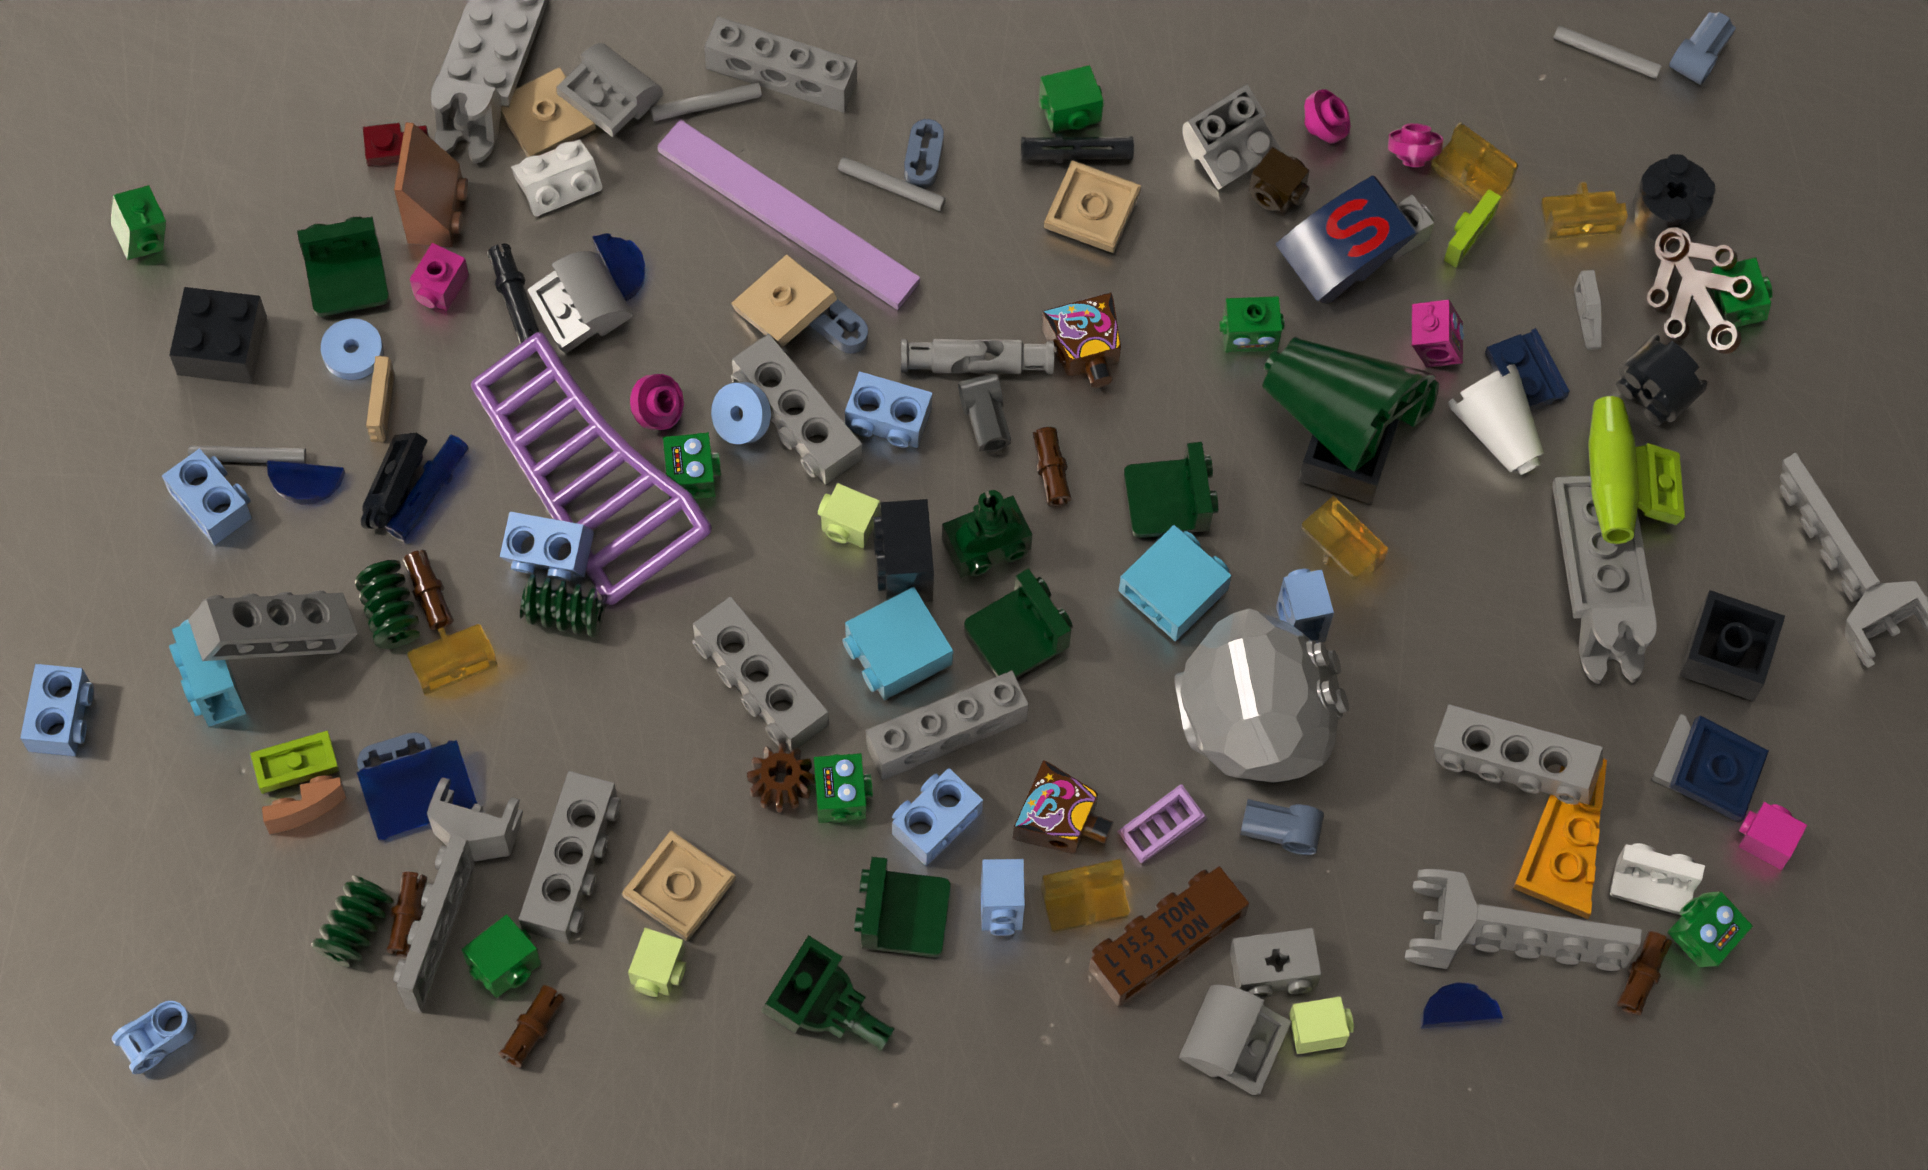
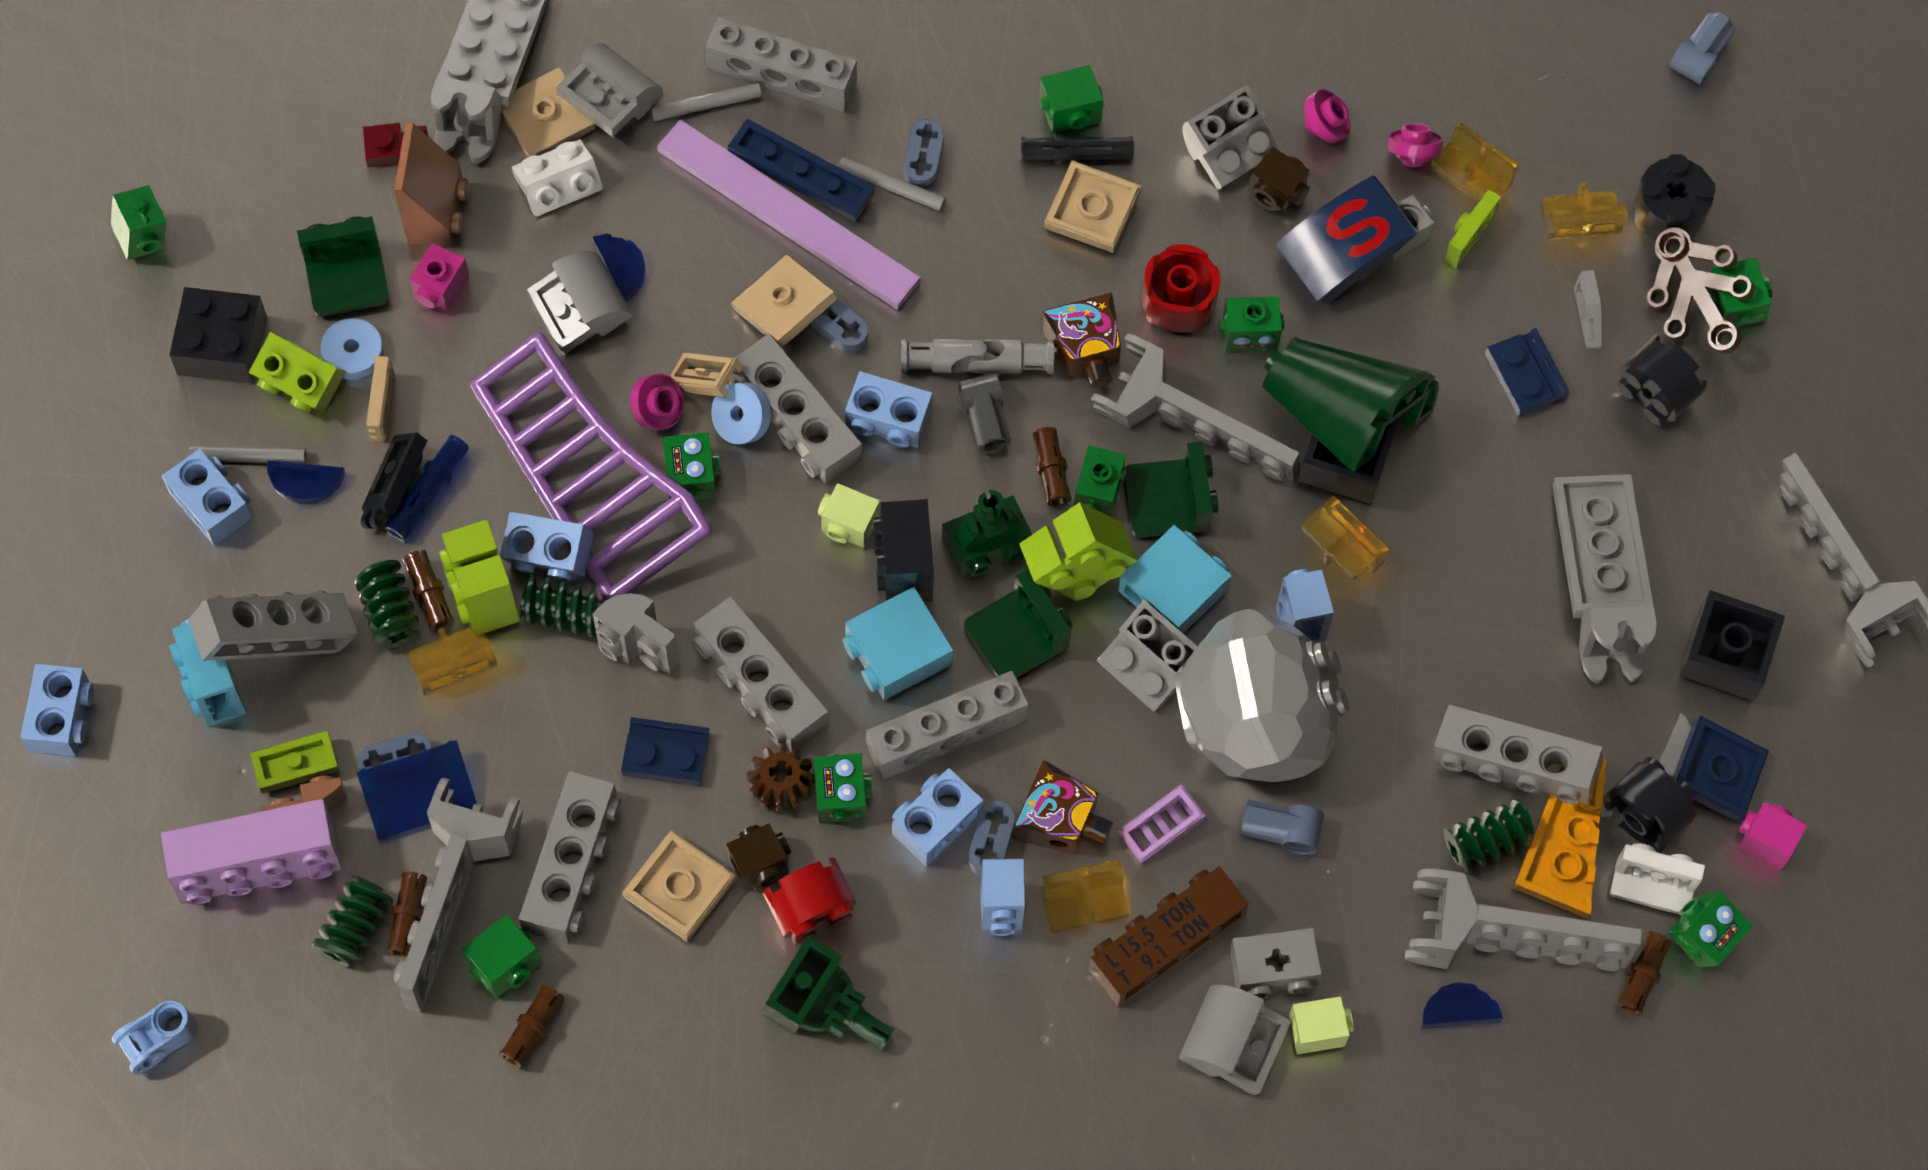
(251, 852): none -> lavender brick
(293, 370): none -> lime brick
(478, 578): none -> lime piece
(511, 285): black pin -> none
(629, 627): none -> light grey brick
(657, 963): yellowish green brick -> none
(665, 751): none -> dark blue plate
(702, 381): none -> tan tile
(759, 857): none -> dark brown brick
(801, 170): none -> dark blue plate
(811, 899): none -> red brick
(902, 911): dark green bracket -> none
(983, 836): none -> sand blue beam
(1094, 550): none -> lime piece
(1100, 479): none -> green head
(1148, 392): none -> light grey hinge
(1148, 656): none -> light grey brick
(1180, 288): none -> red brick
(1437, 333): dark pink head -> none
(1489, 834): none -> dark green piece
(1502, 419): white cone -> none
(1607, 52): light grey bar -> none
(1629, 475): lime plate -> none
(1651, 804): none -> black brick

